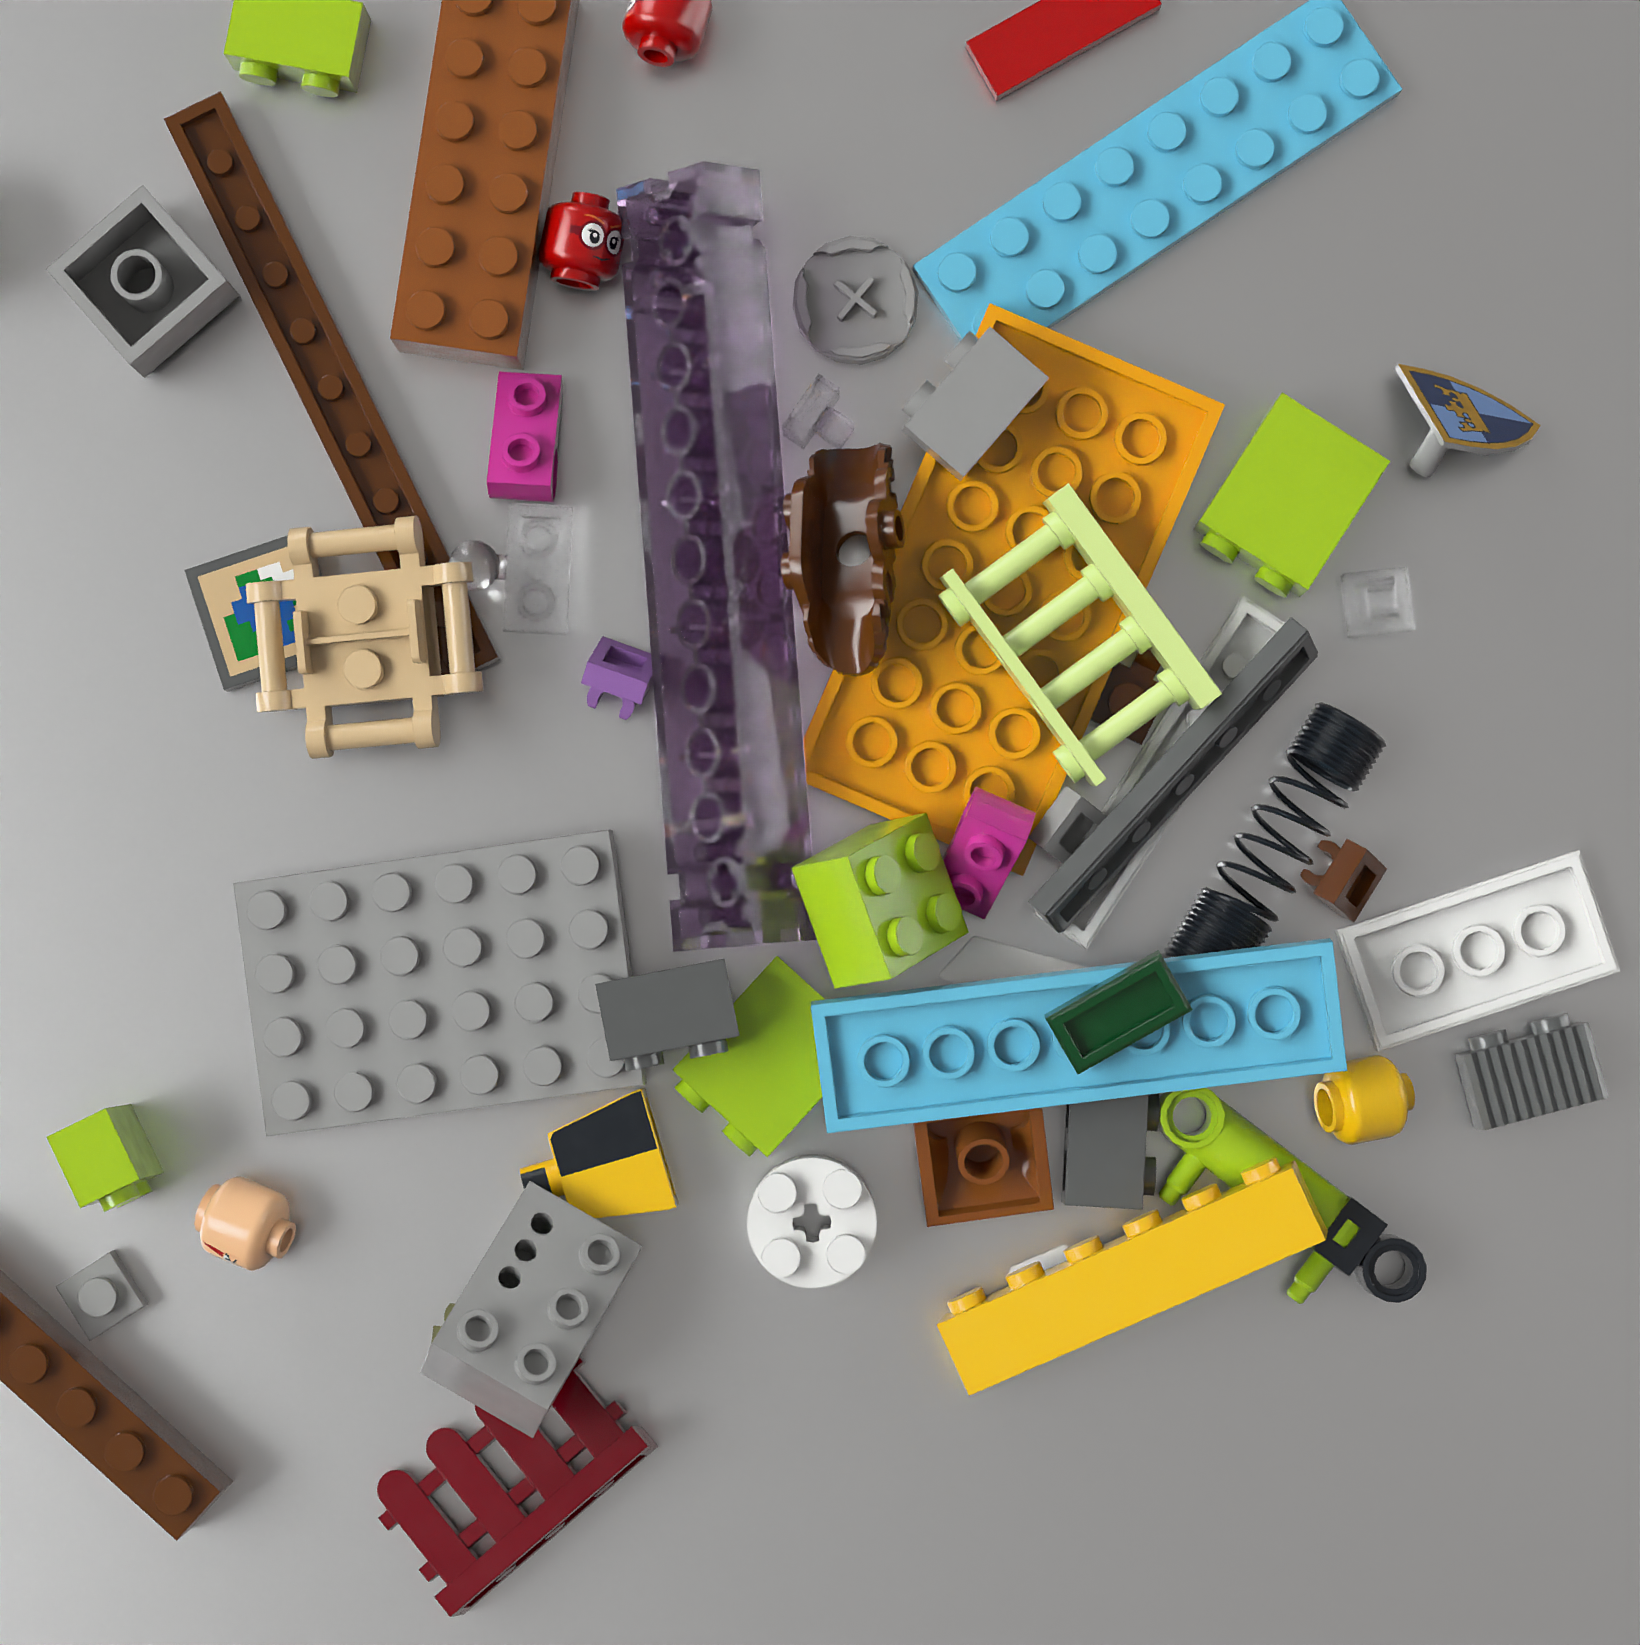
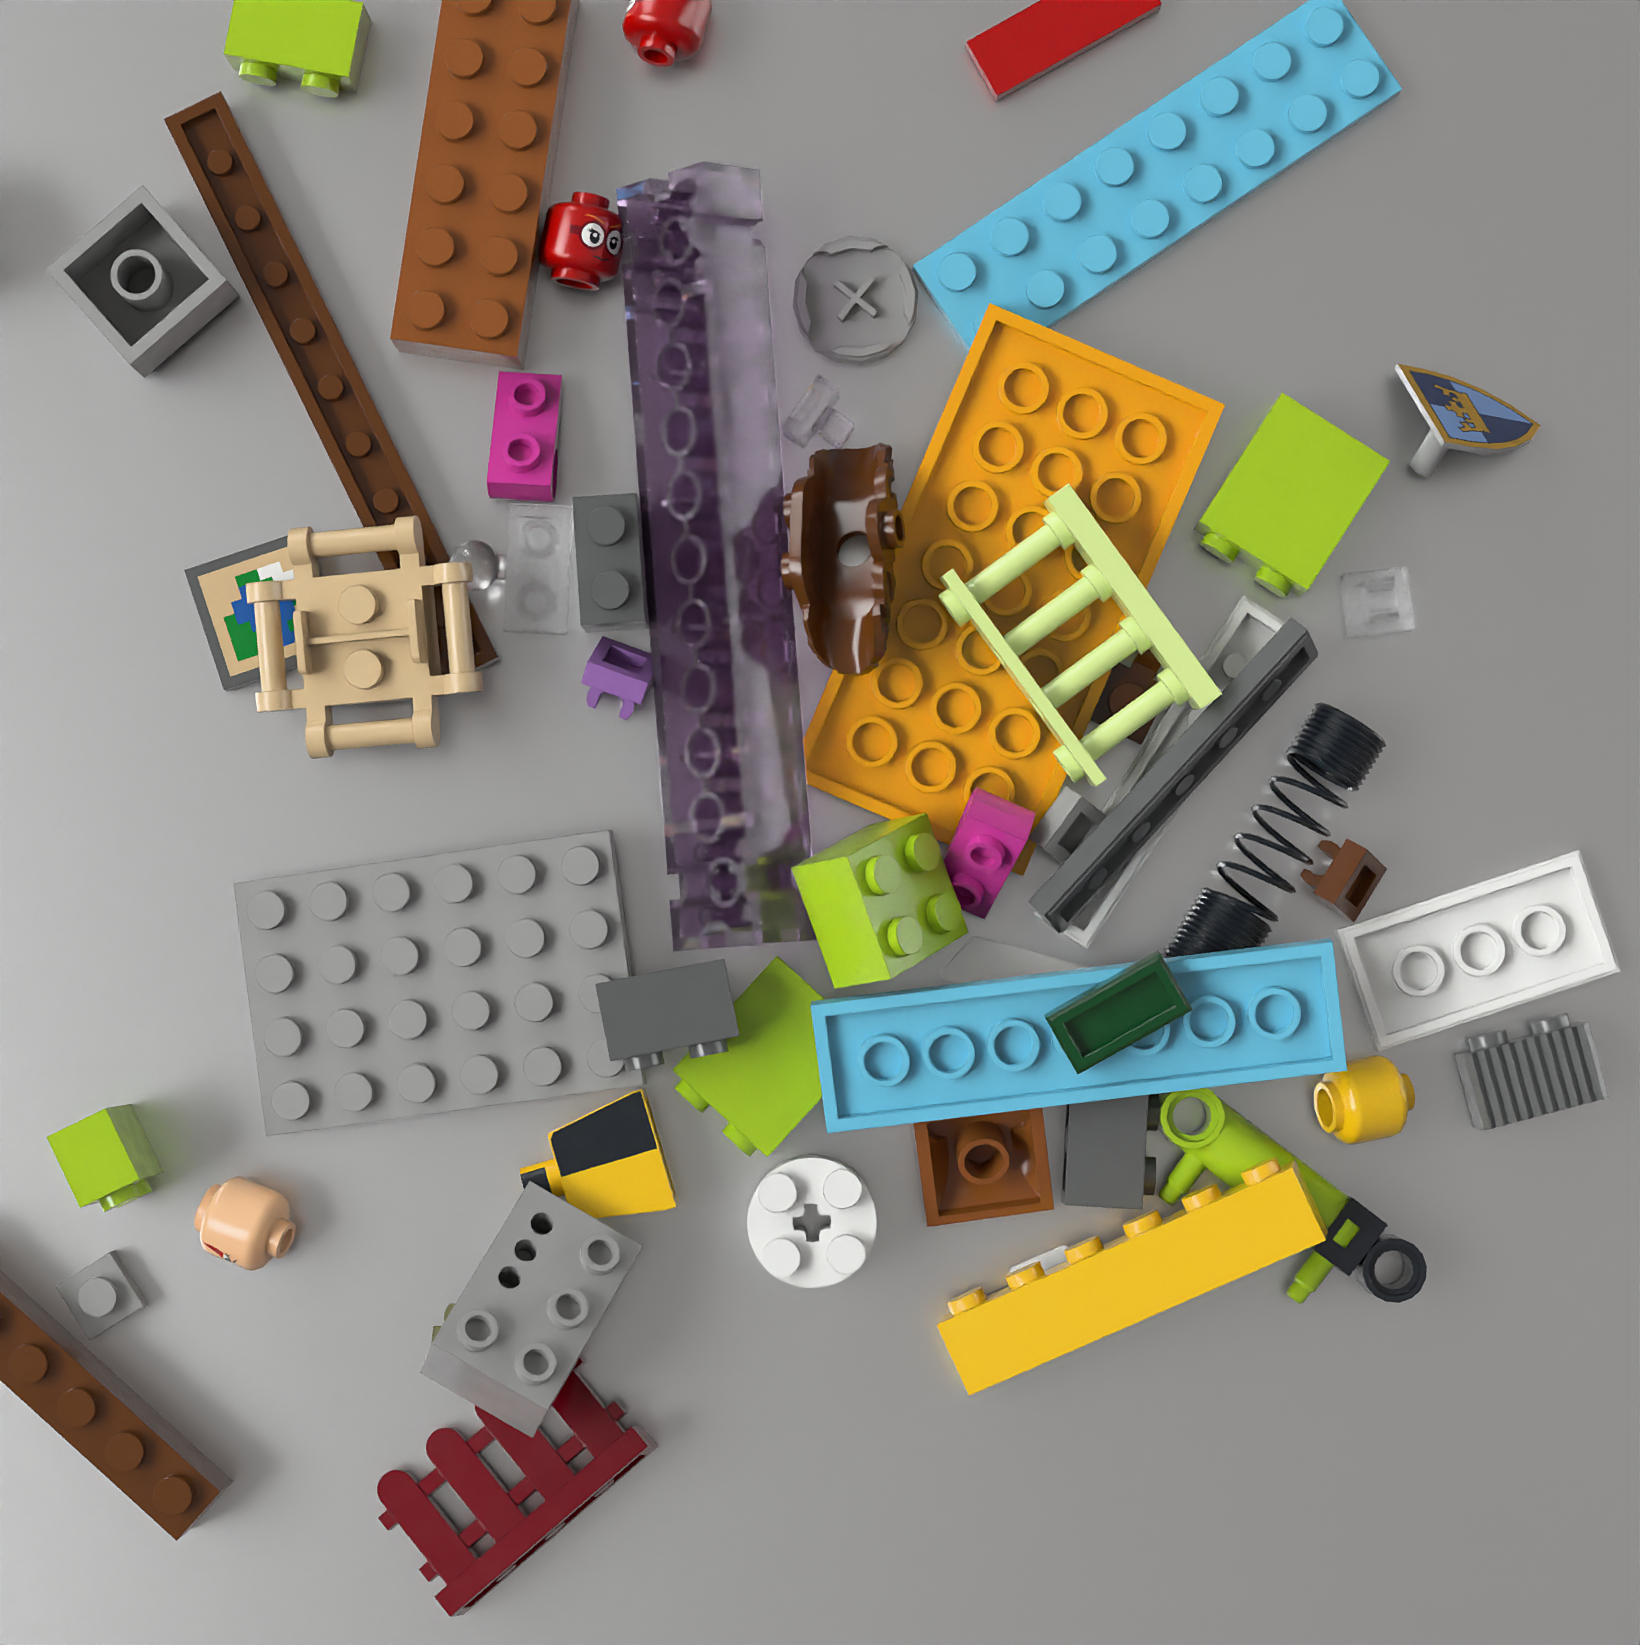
(610, 563): none -> dark grey brick
(973, 402): light grey brick -> none

